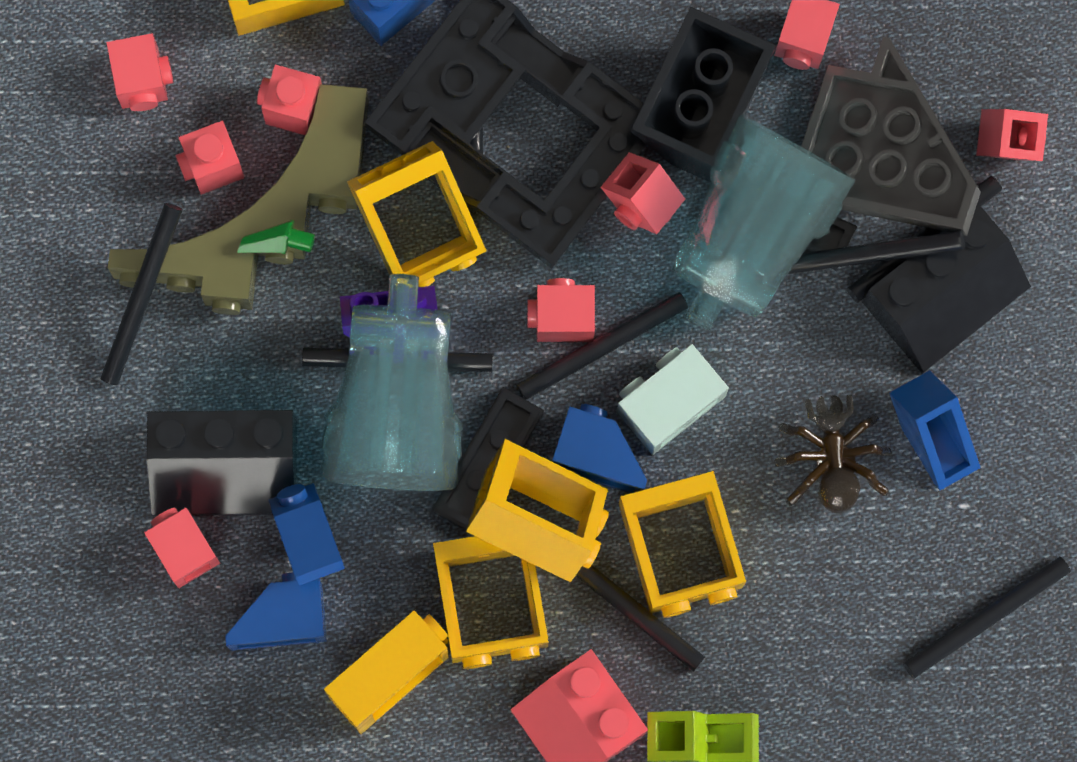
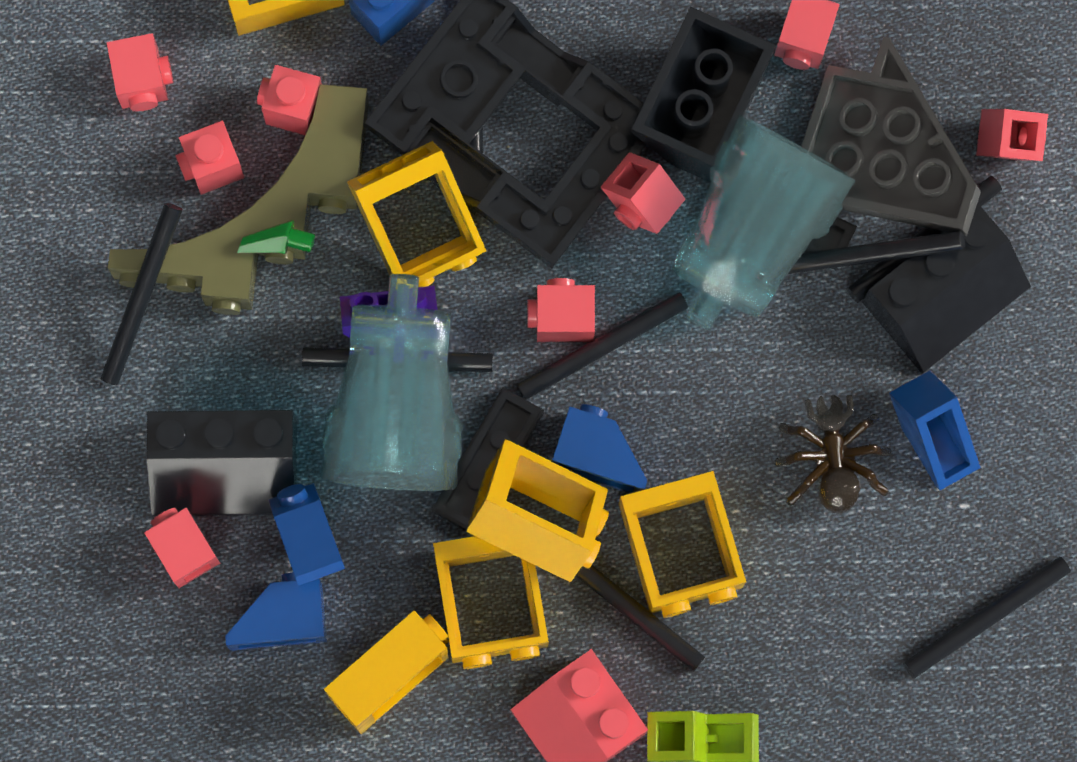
(670, 398): light aqua brick -> none

